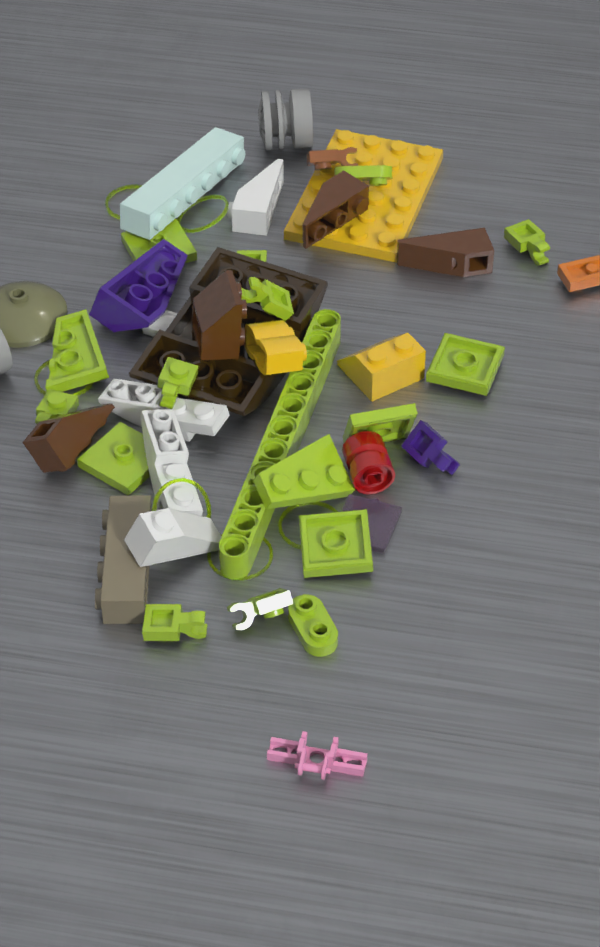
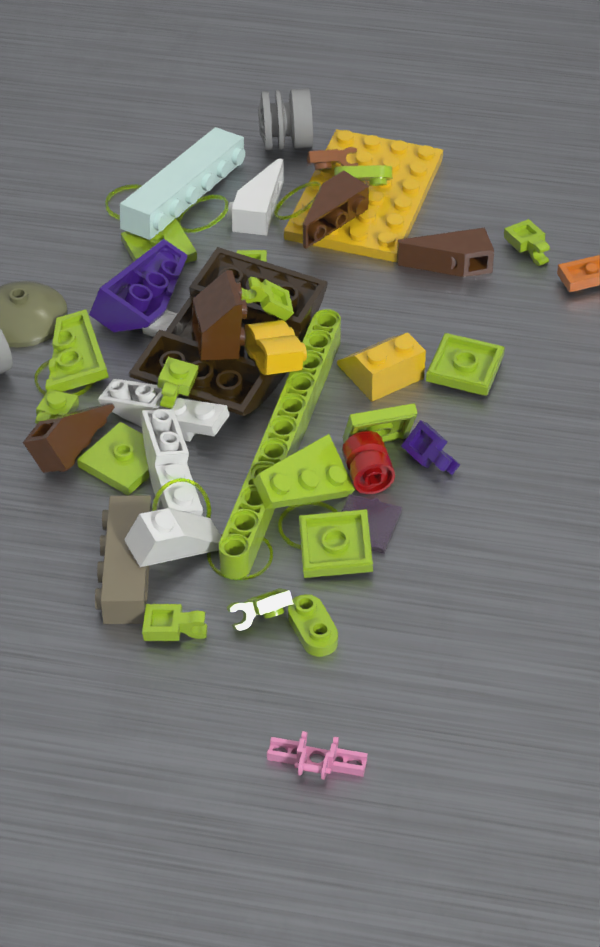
(291, 193): none -> clear neon green piece

